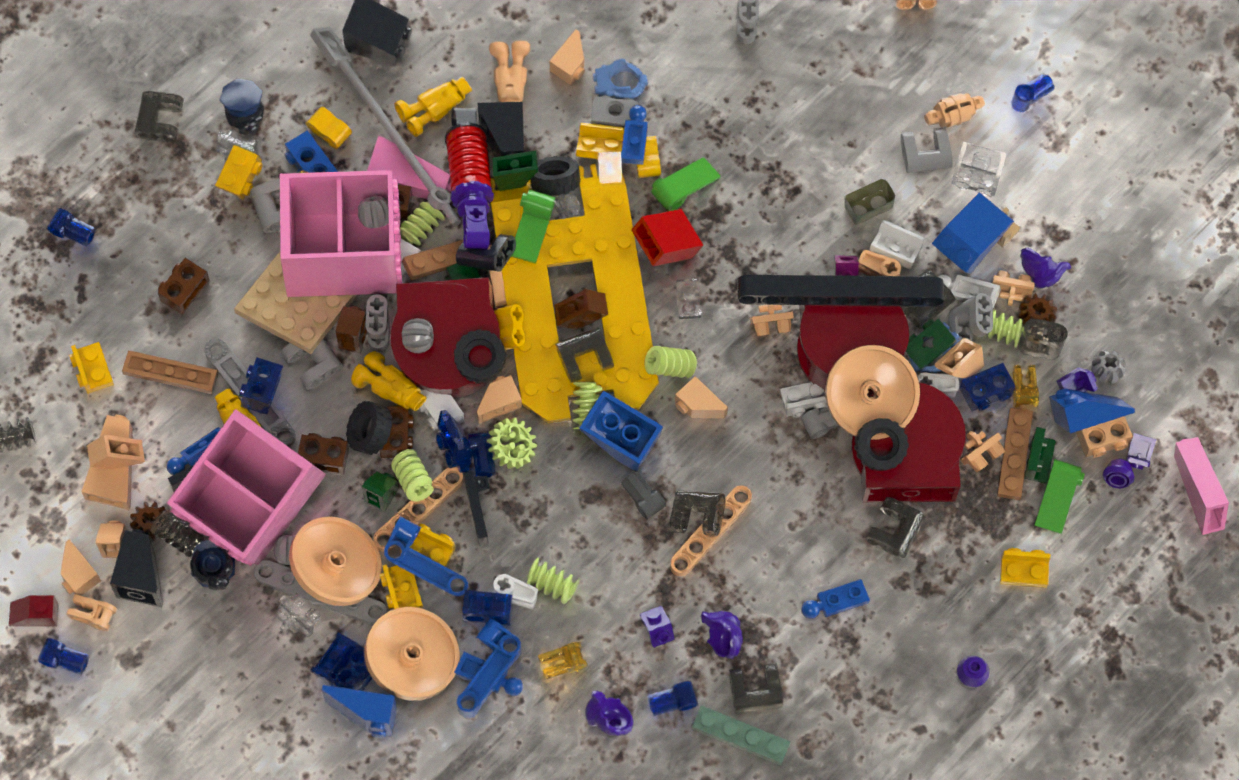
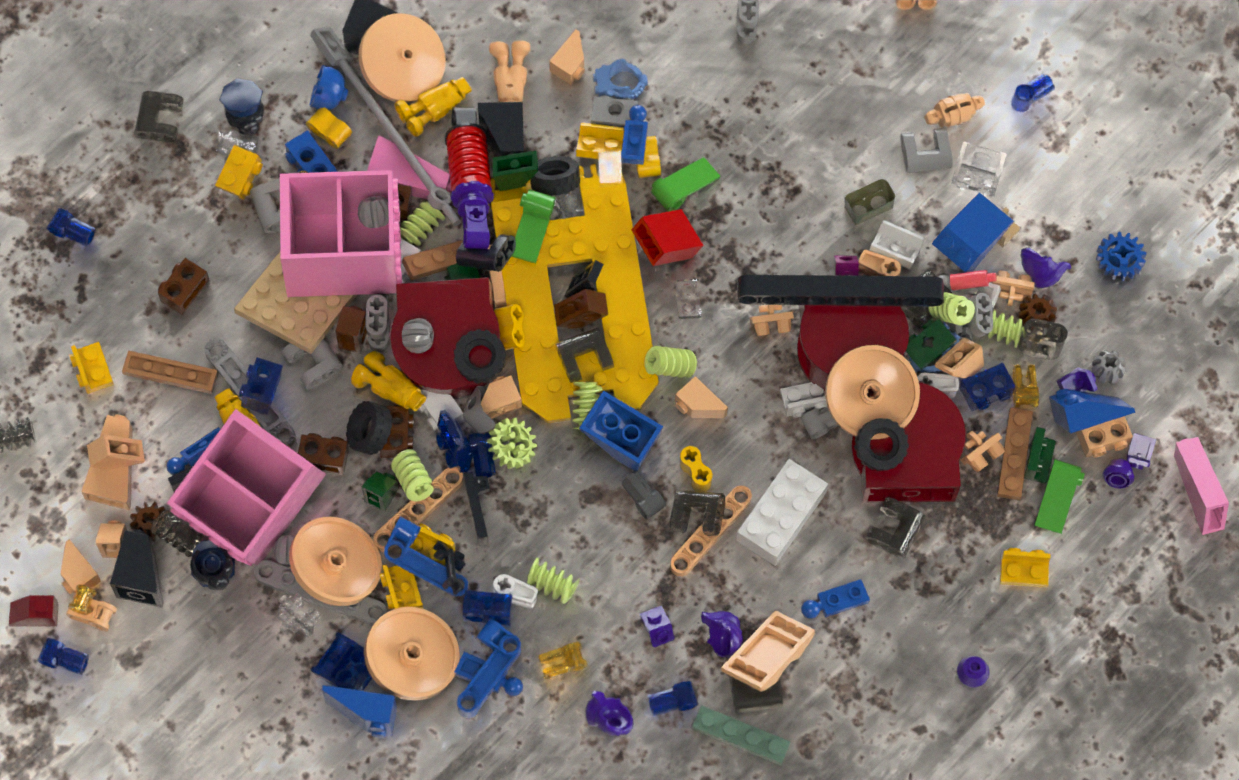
(82, 599): none -> clear yellow bush
(328, 89): none -> blue cylinder
(384, 60): none -> light nougat dish
(452, 562): none -> black bar
(474, 412): none -> light grey piece
(584, 279): none -> black hinge
(695, 469): none -> yellow axle
(769, 651): none -> light nougat slope
(782, 512): none -> white brick
(954, 310): none -> yellowish green piece
(971, 279): none -> coral cylinder
(1124, 248): none -> blue gear

